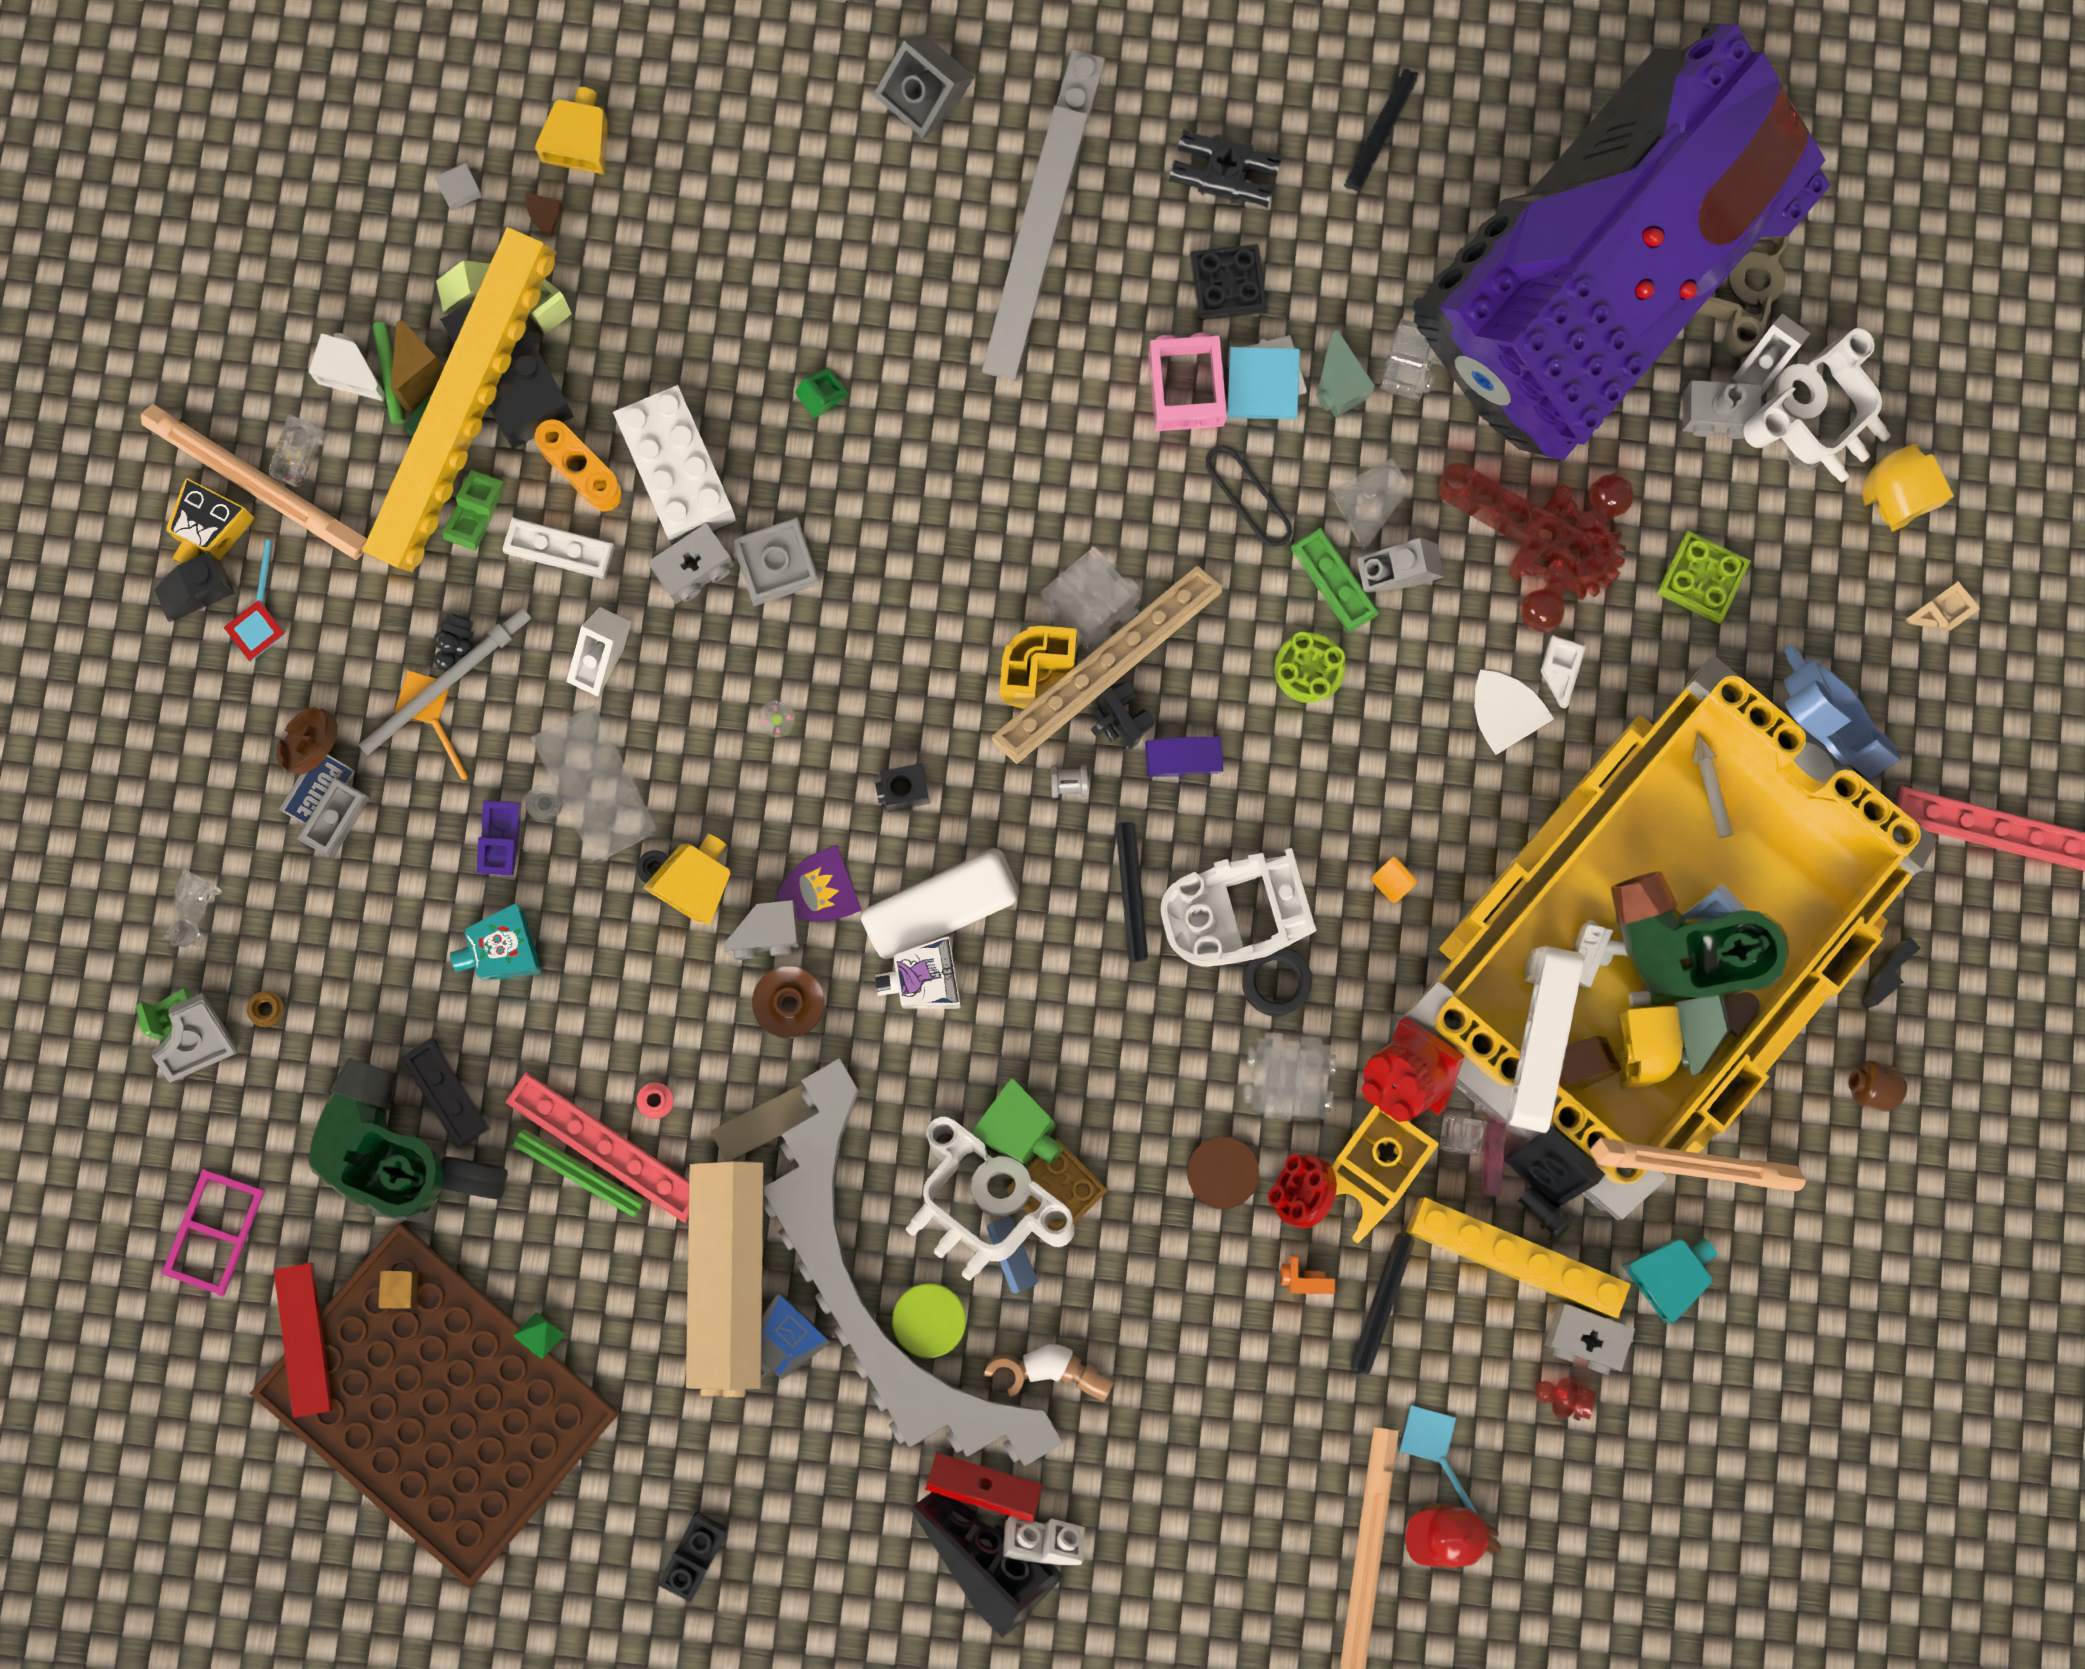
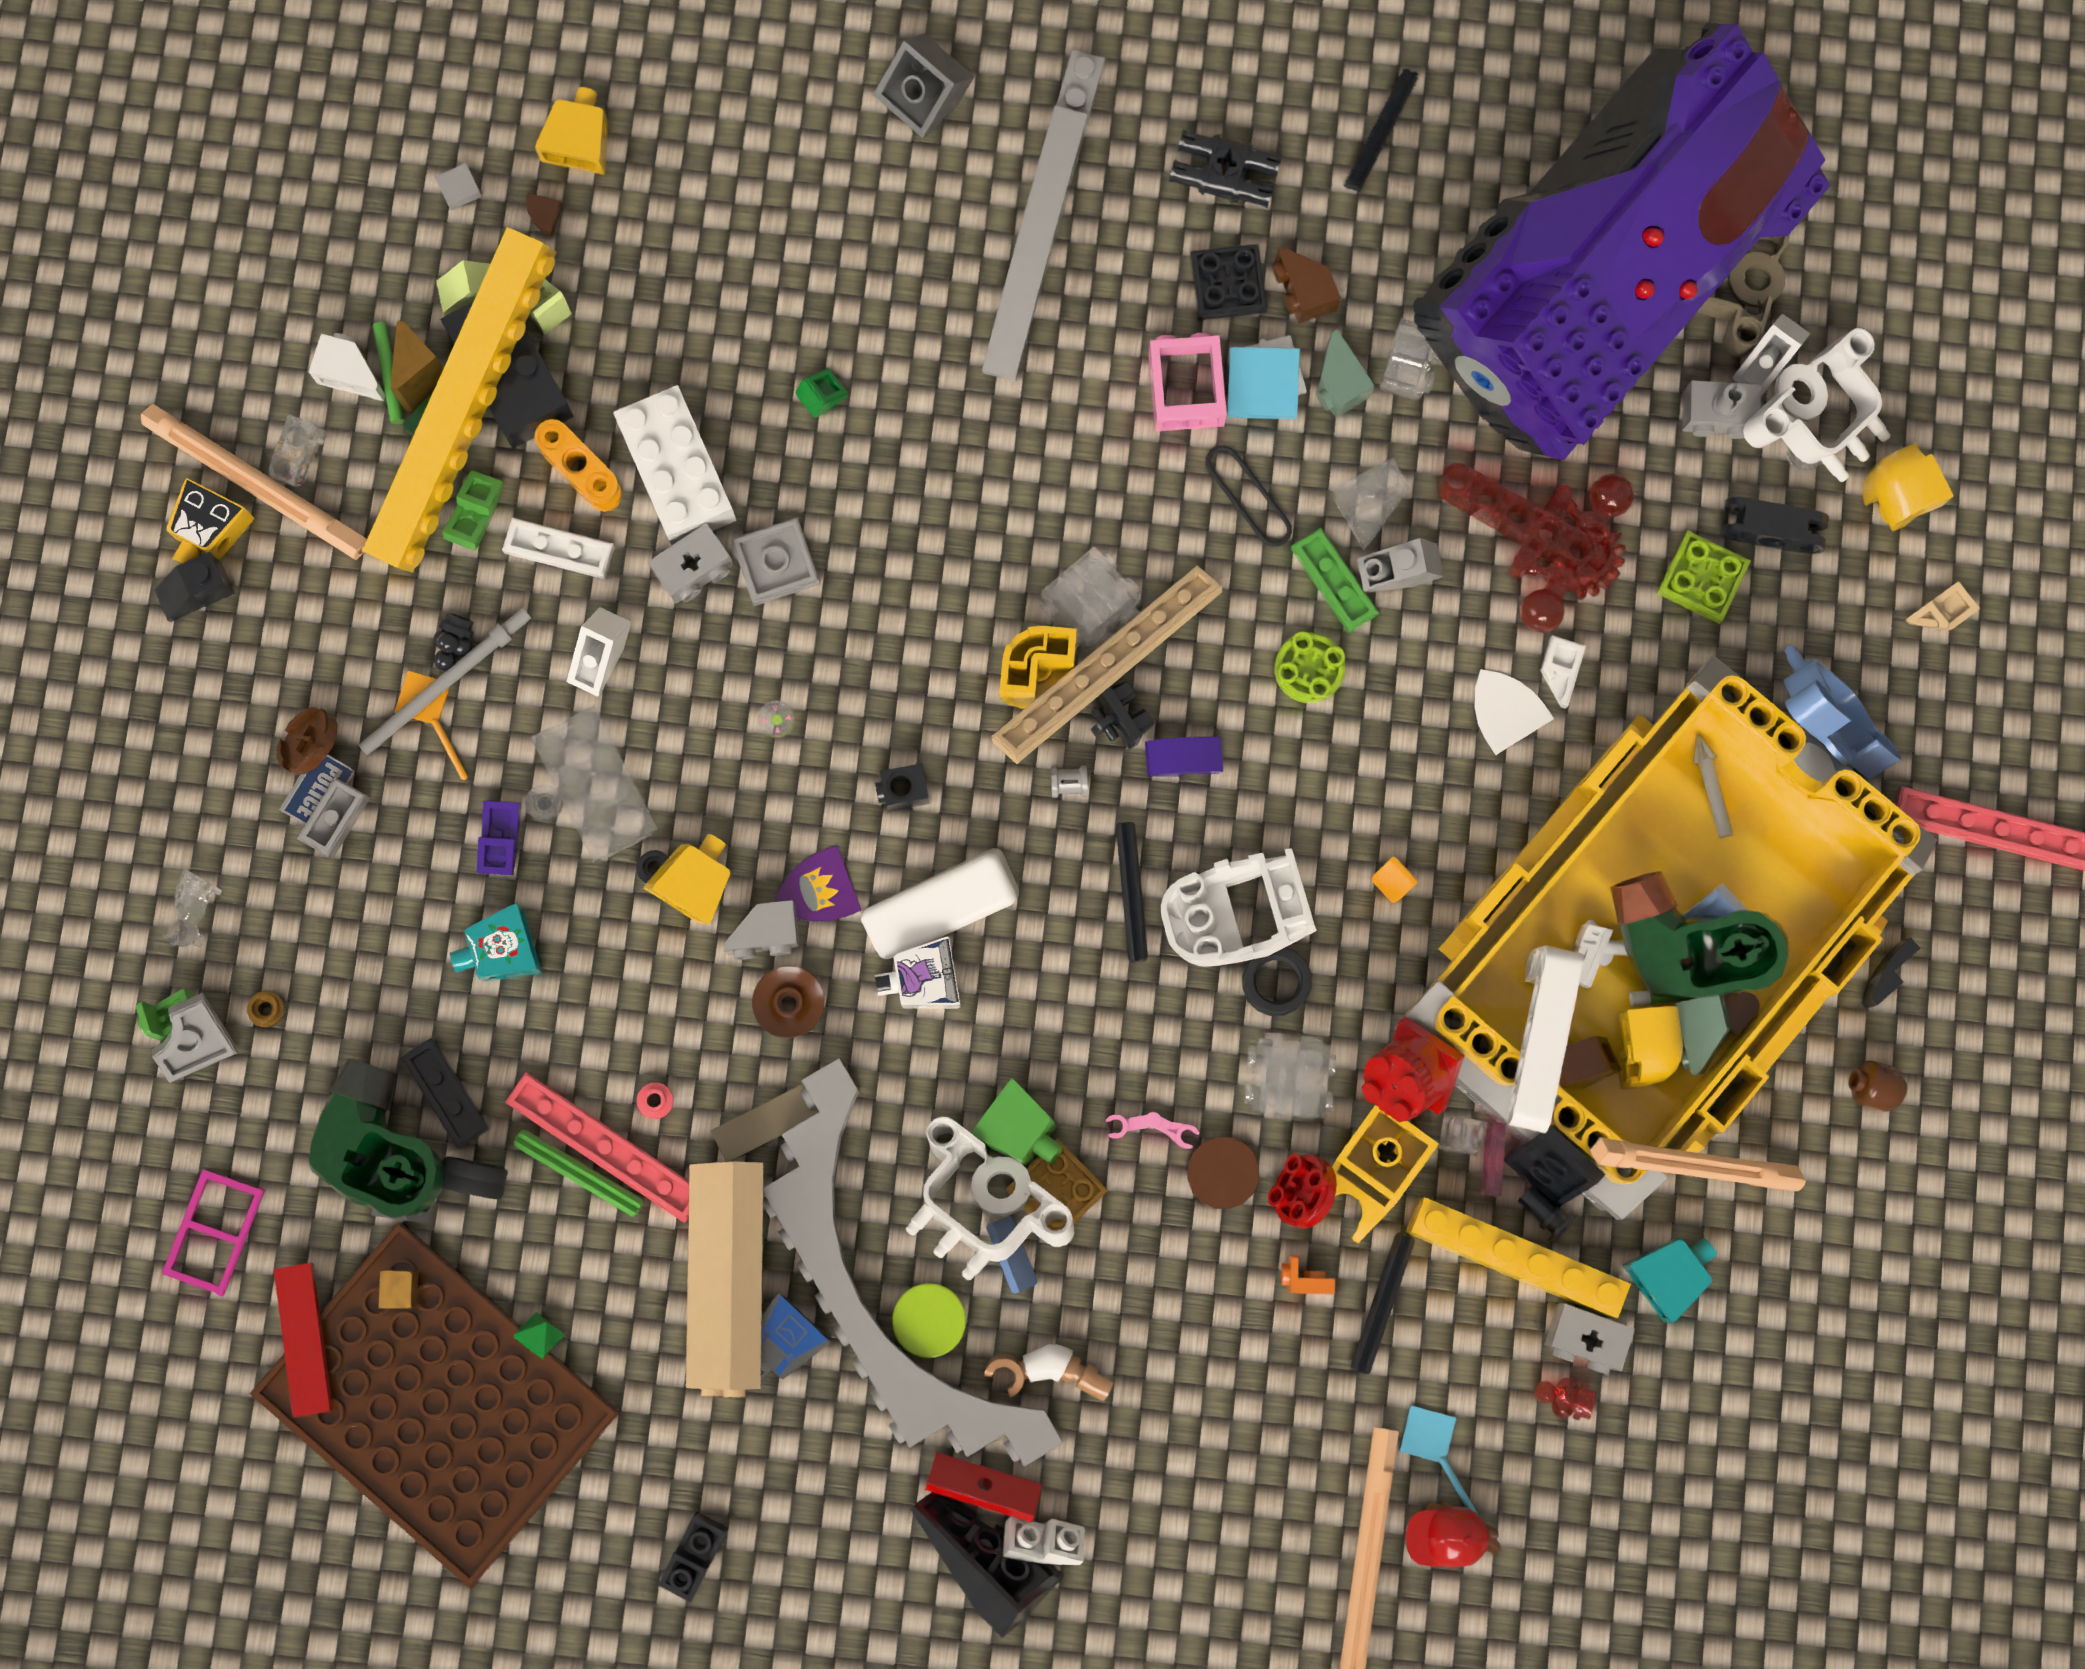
(255, 627): piece -> none
(1153, 1121): none -> bright pink piece
(1307, 284): none -> reddish brown slope
(1775, 525): none -> black piece

